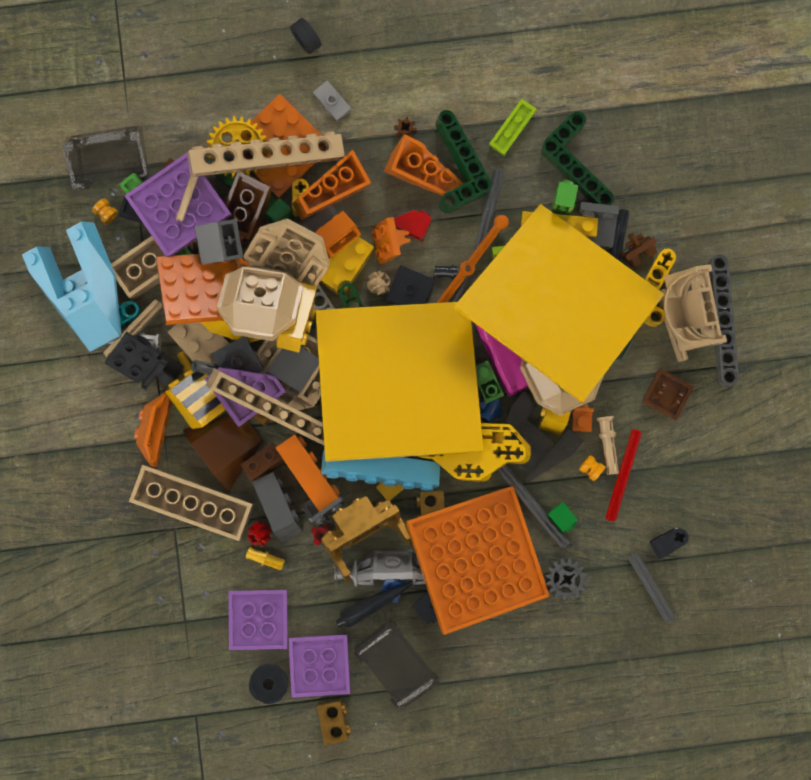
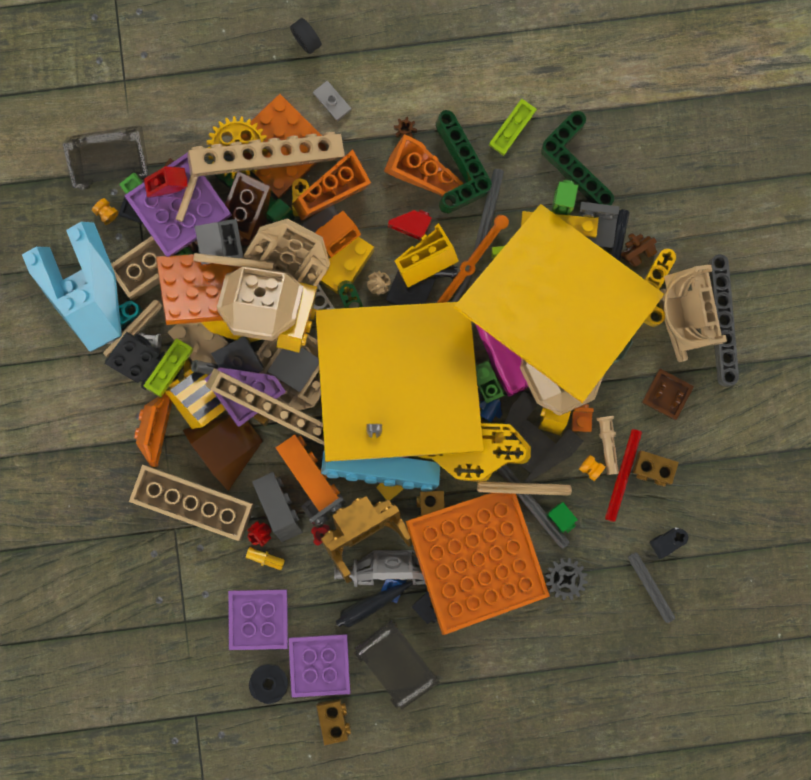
(166, 181): none -> red slope
(168, 367): none -> lime plate
(233, 261): none -> tan bar
(263, 462): reddish brown brick -> none
(374, 428): none -> flat silver hinge
(388, 240): orange plate -> none
(427, 257): none -> yellow wedge
(524, 488): none -> tan axle
(656, 463): none -> pearl gold brick

